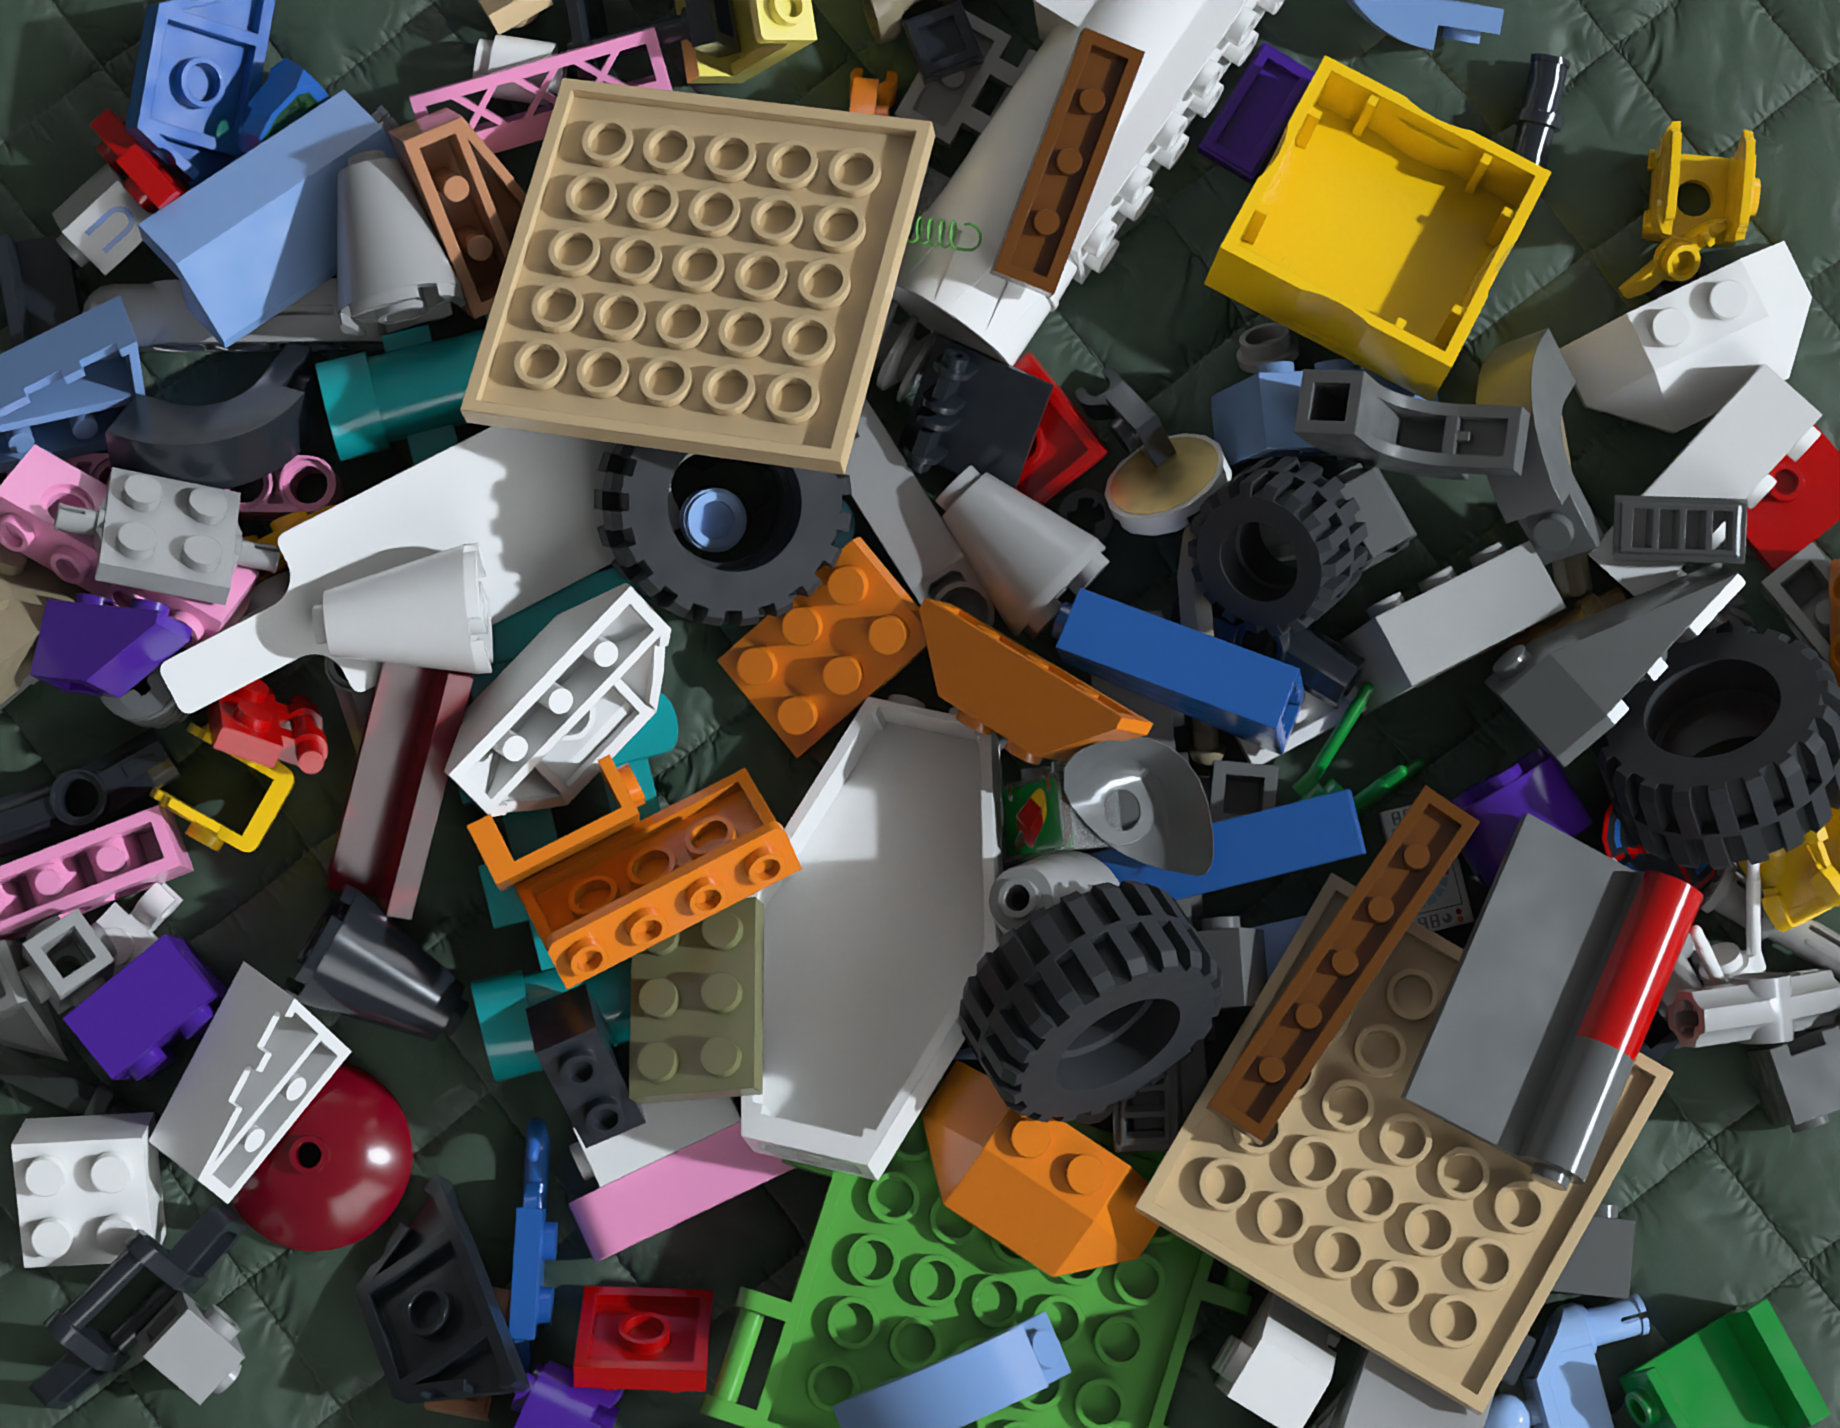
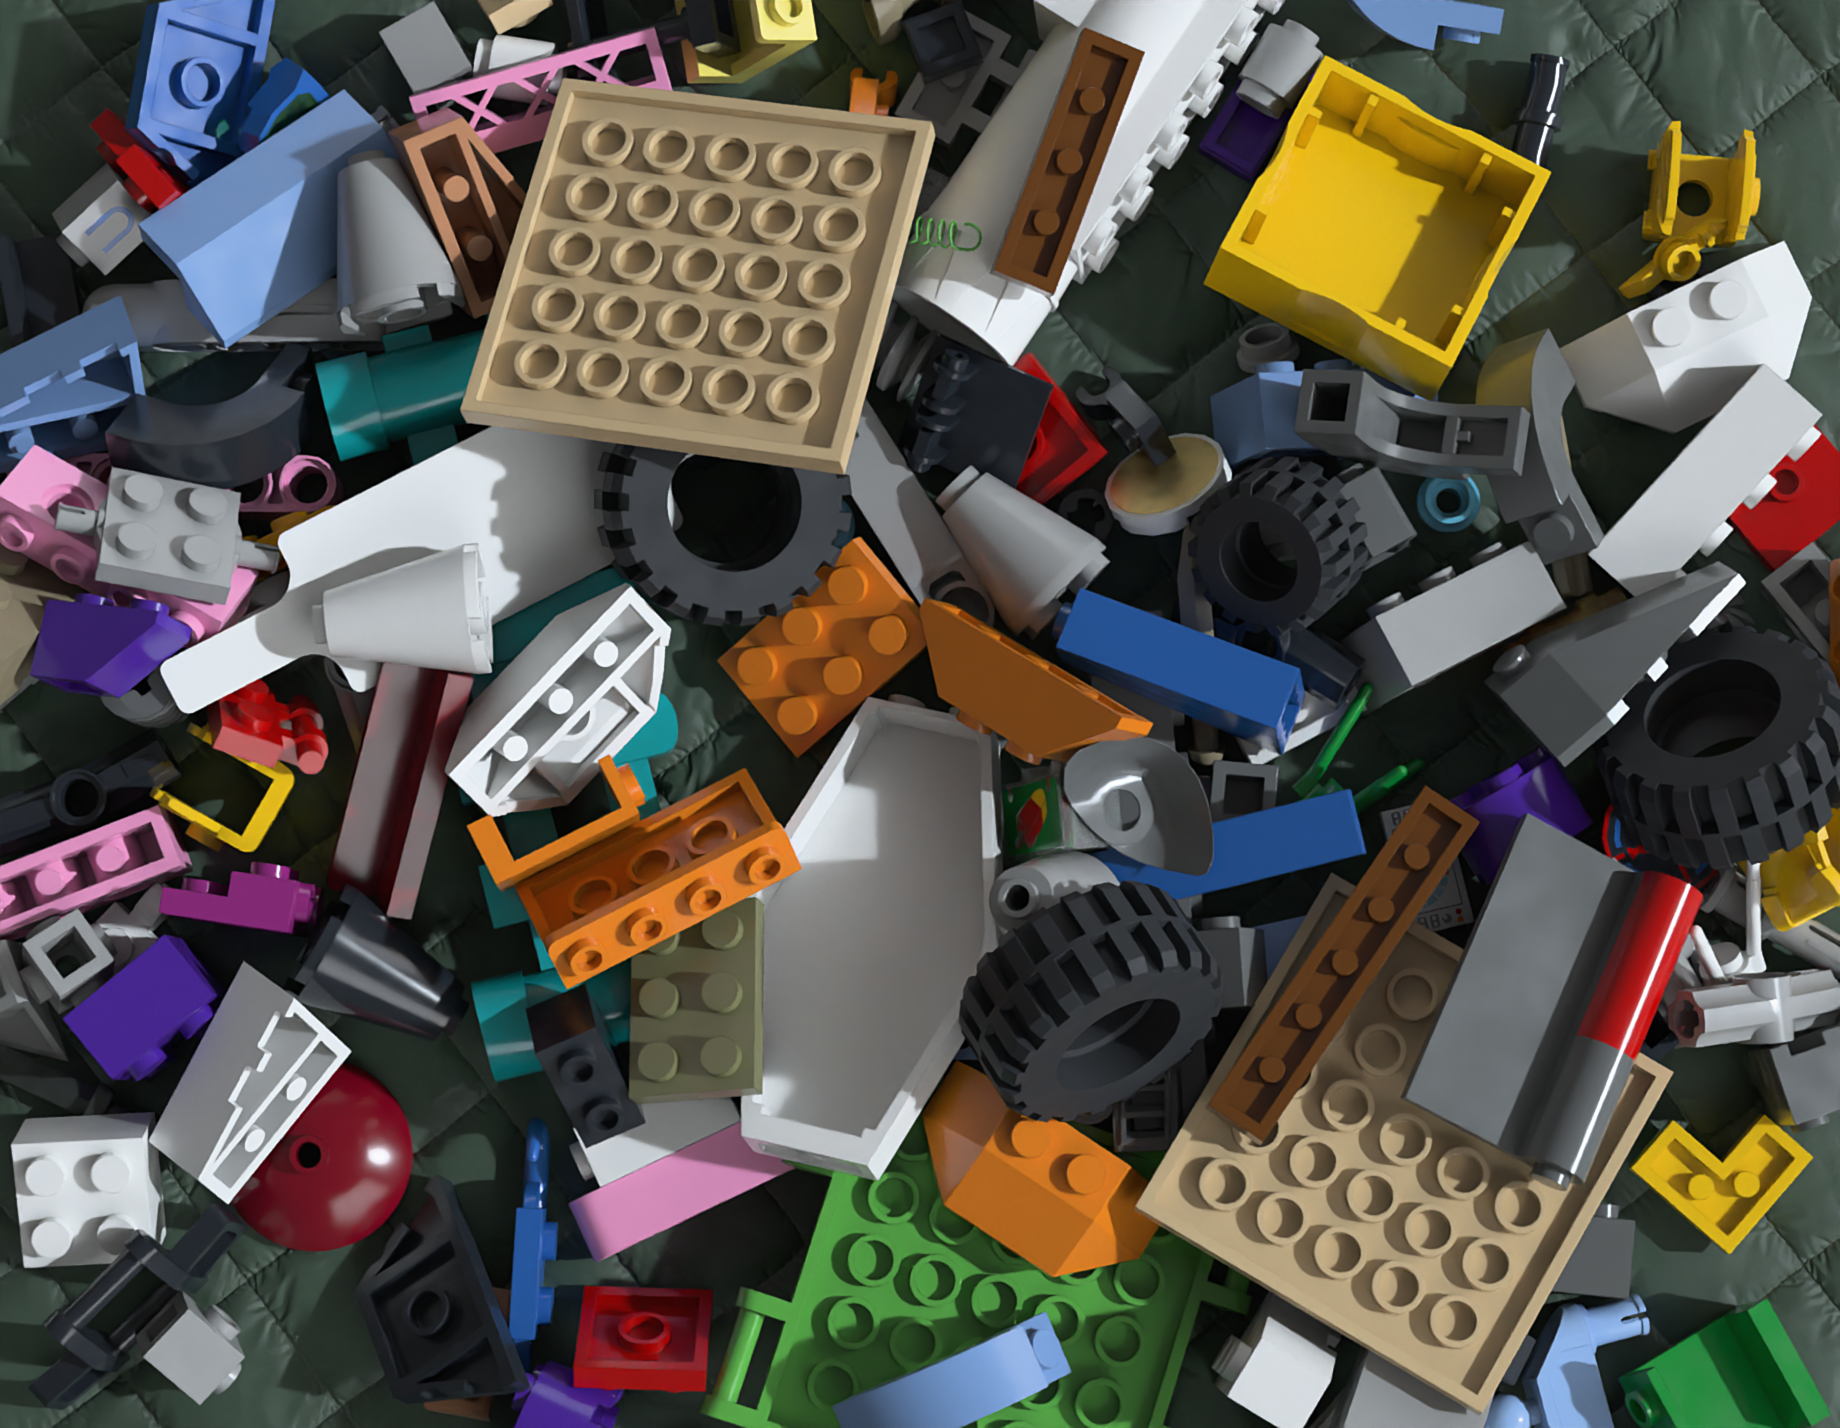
(260, 900): none -> magenta plate
(427, 52): none -> light grey brick
(712, 519): light blue tile -> none
(1279, 68): none -> light grey brick
(1434, 518): none -> medium azure plate
(1726, 1194): none -> yellow plate
(1734, 529): dark grey slope -> none

